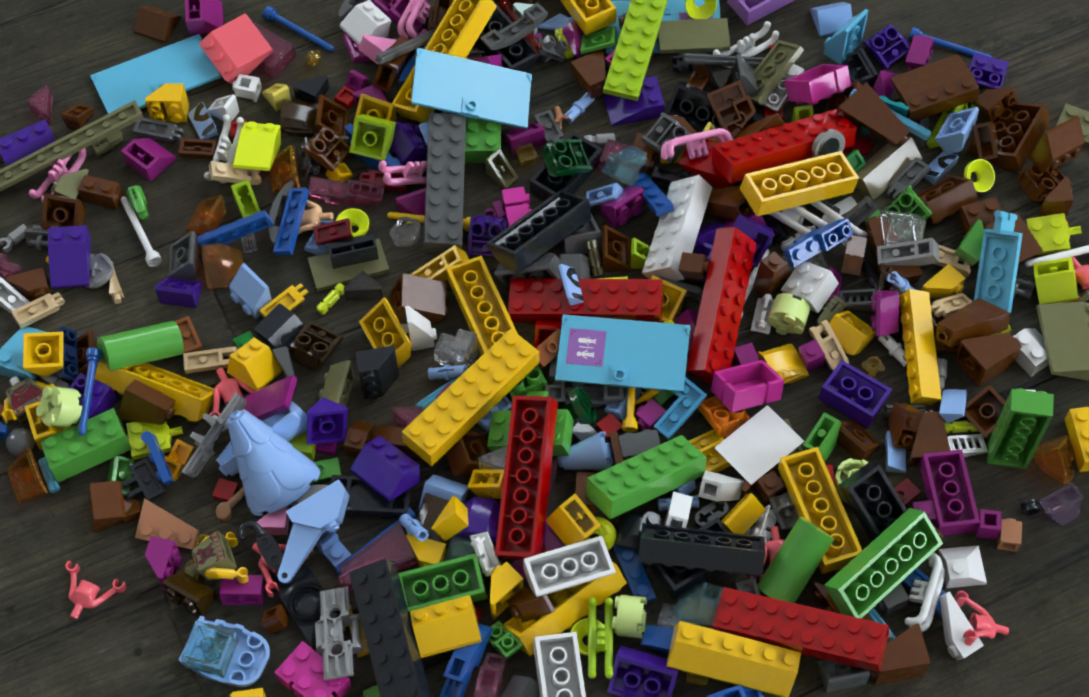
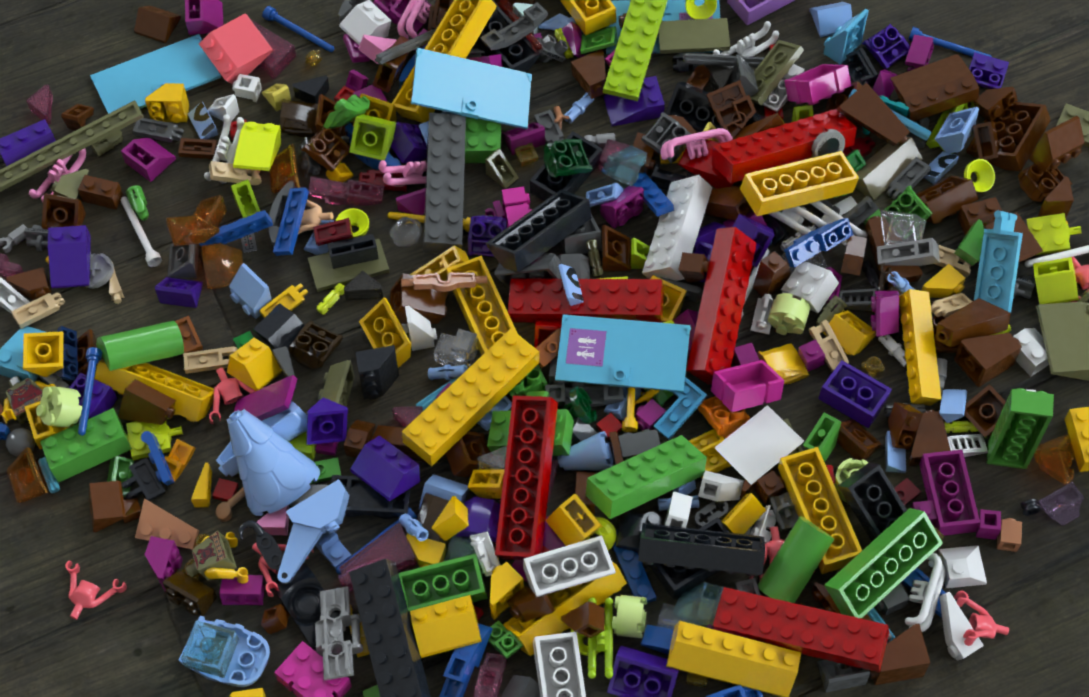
(190, 230): none -> clear orange slope
(202, 492): none -> yellow slope
(206, 443): light grey piece -> none
(347, 111): none -> bright green slope
(434, 282): none -> nougat piece
(586, 619): none -> reddish brown slope

